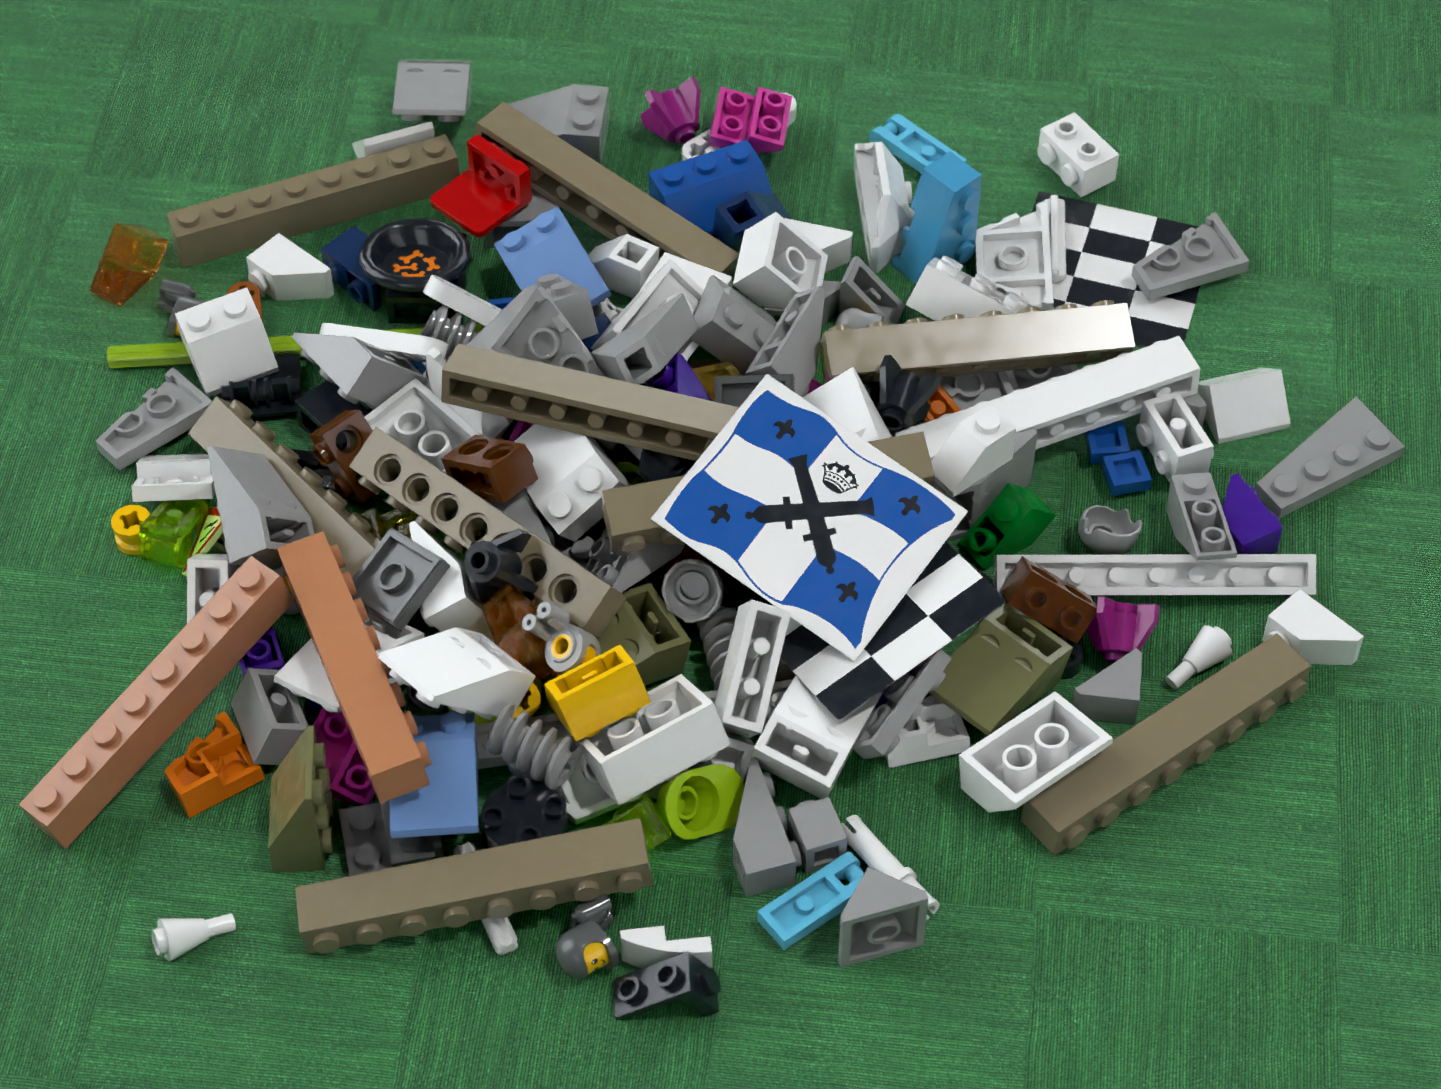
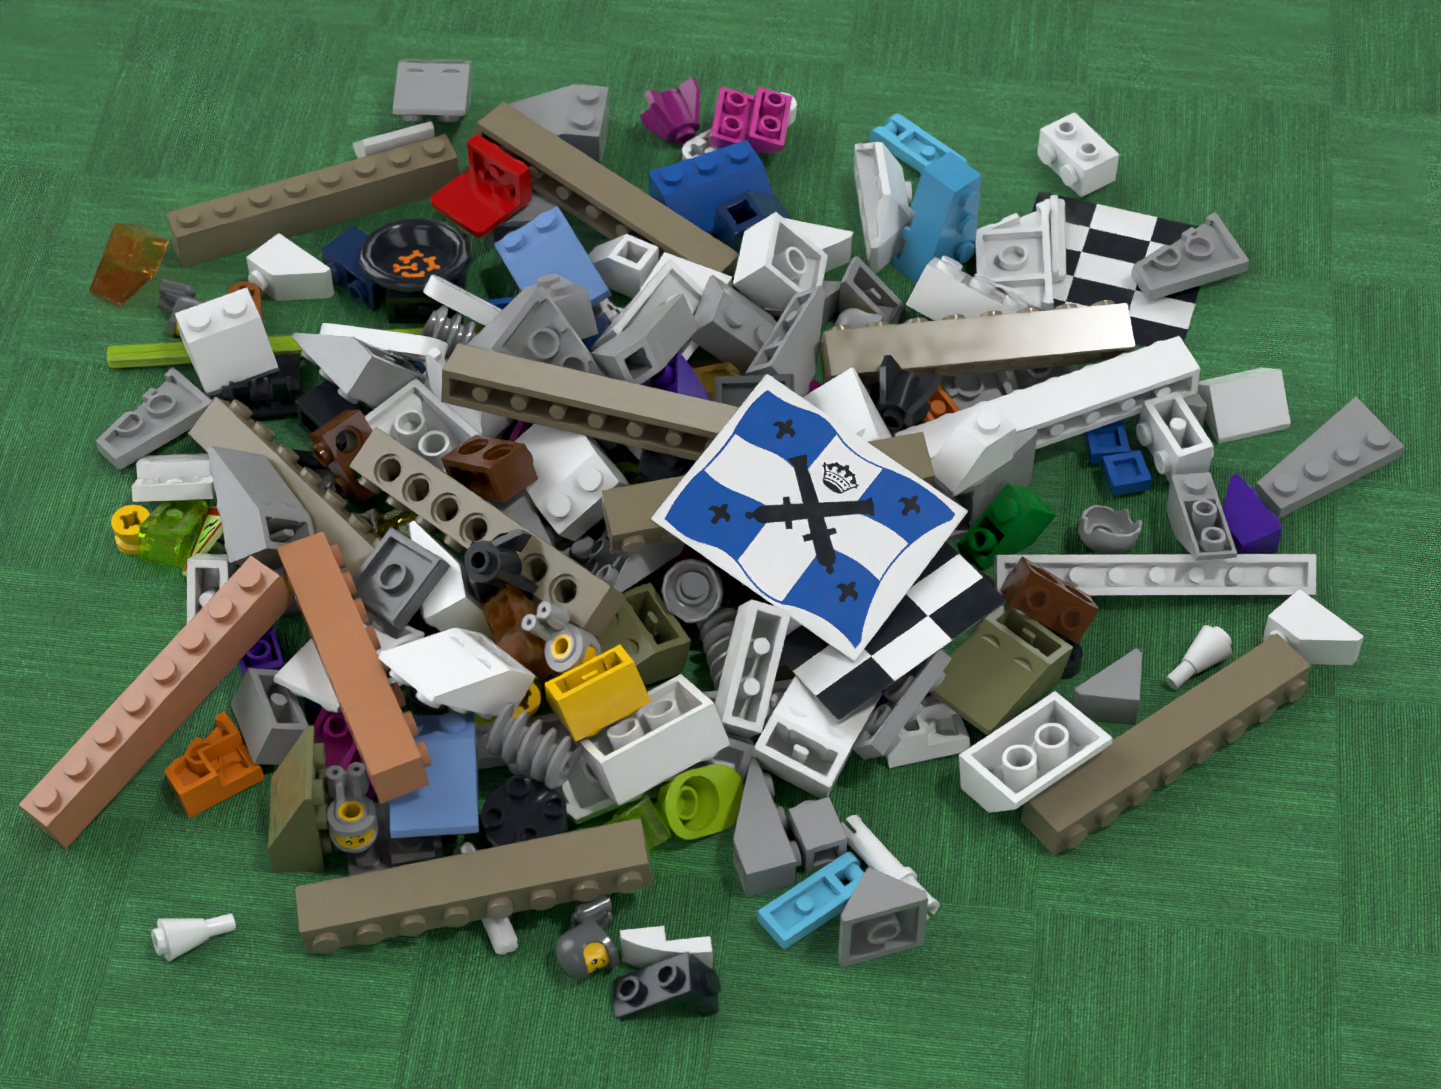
(351, 815): none -> light grey piece
(1121, 627): magenta brick -> none

